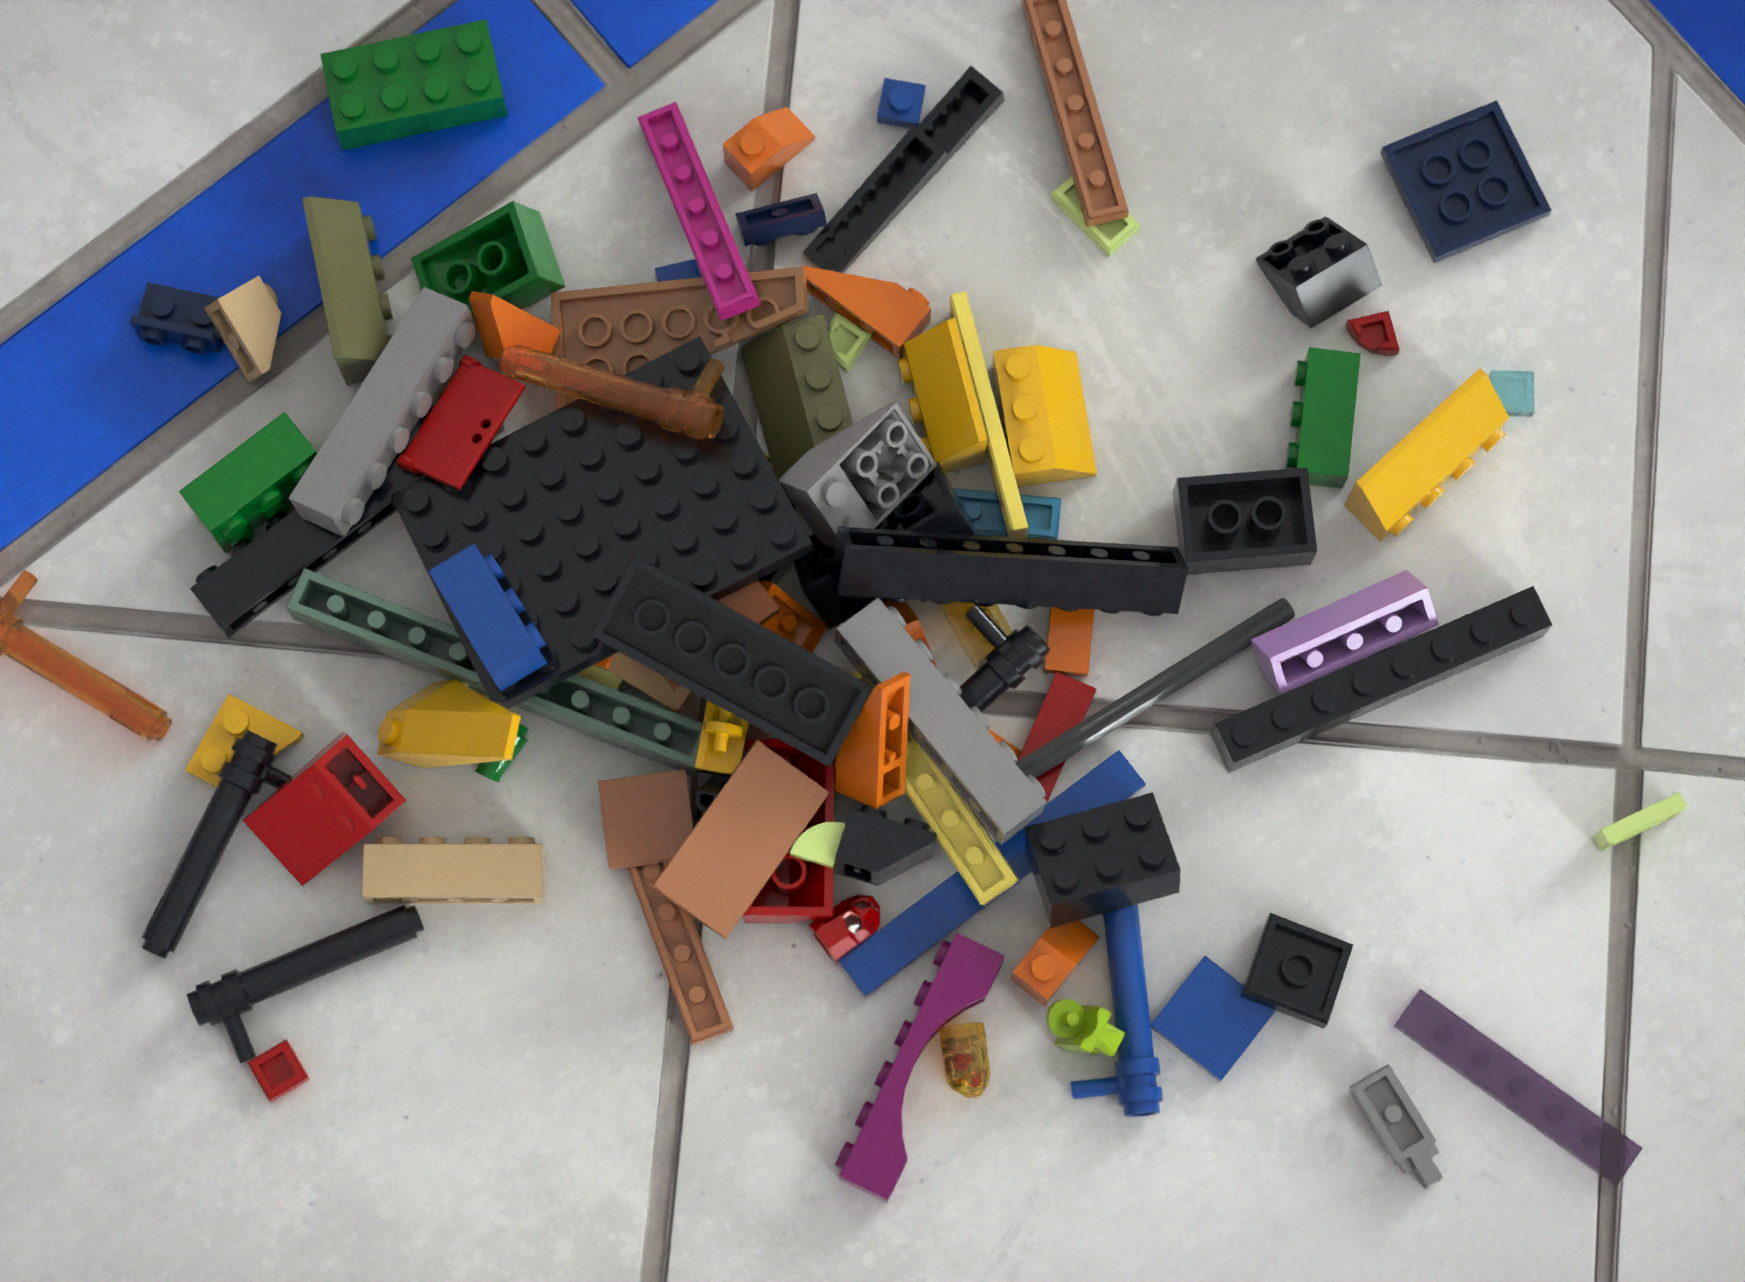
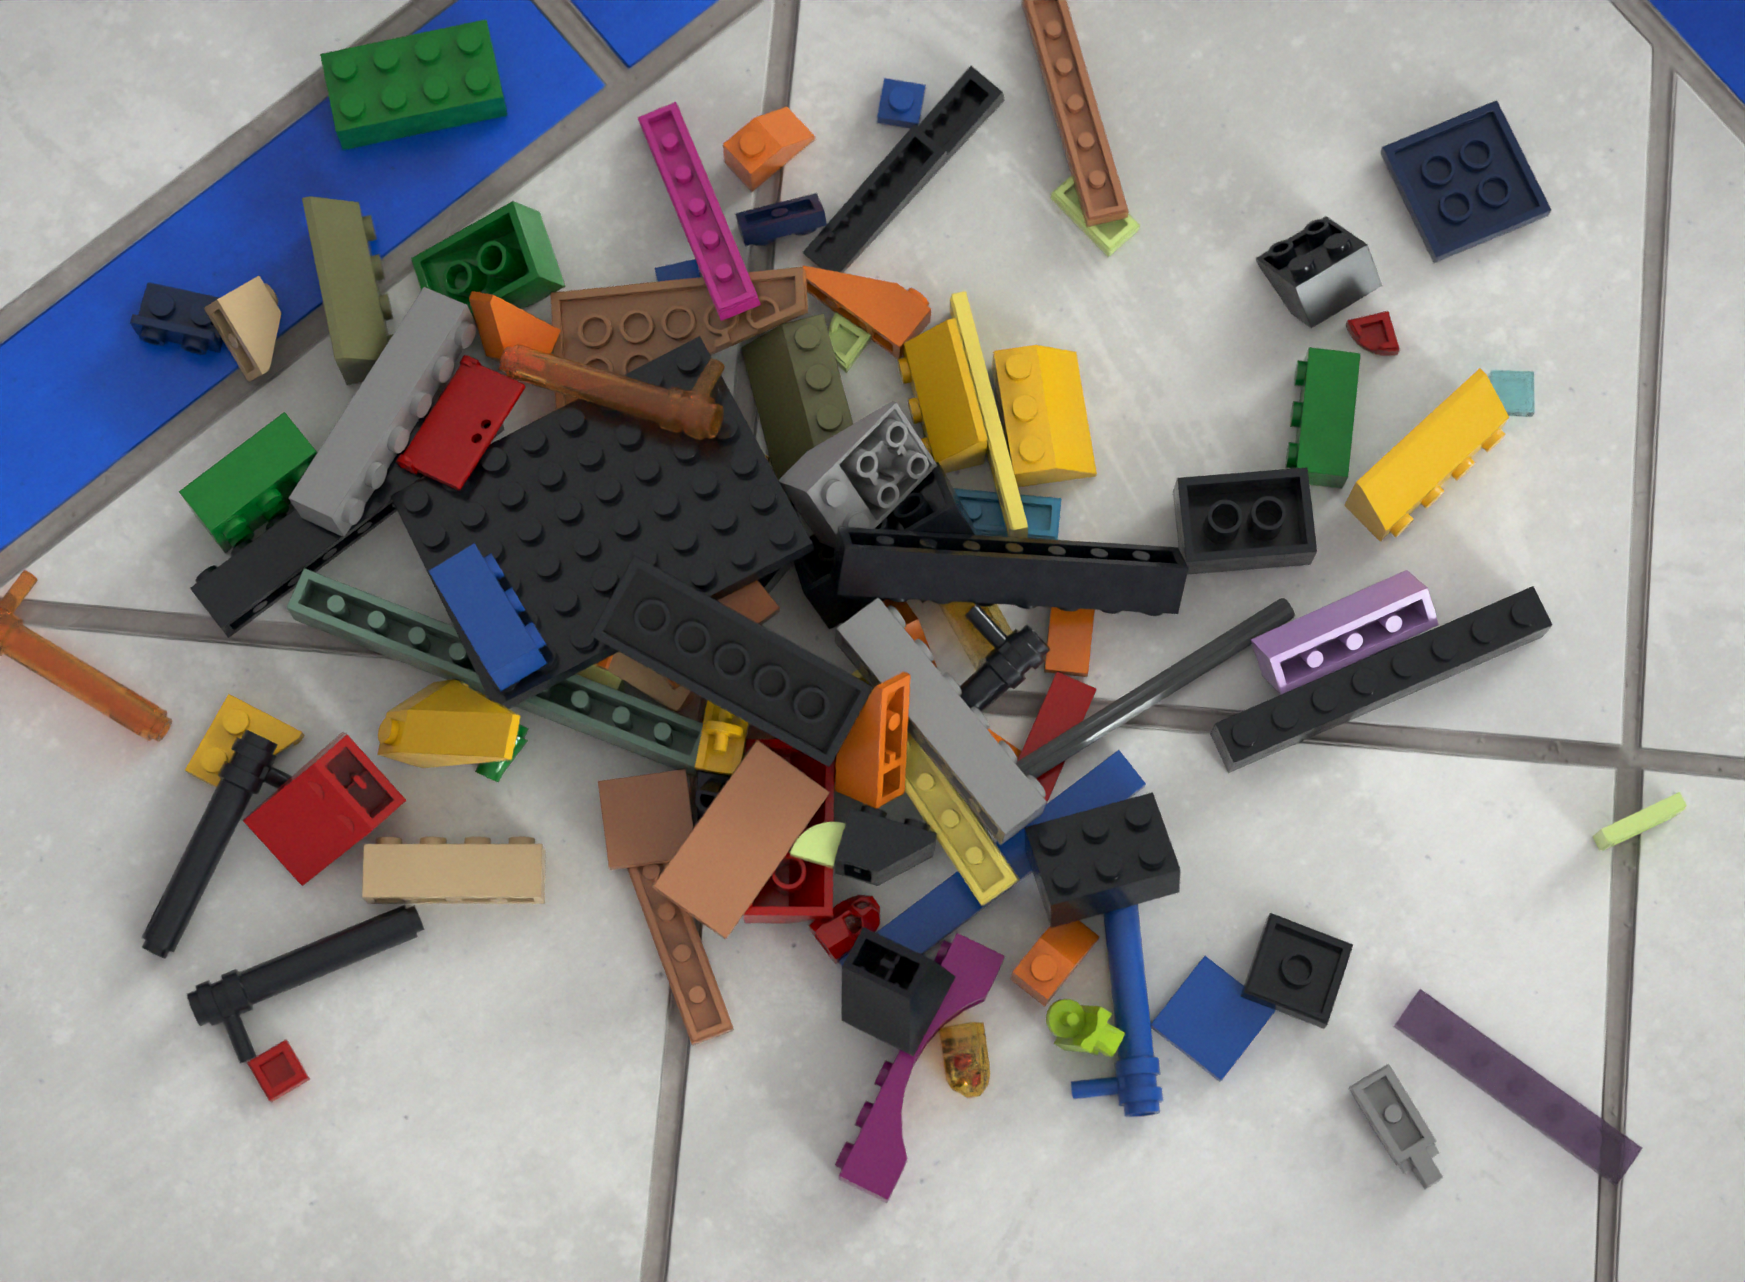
(793, 620): orange slope -> none
(891, 991): none -> black slope

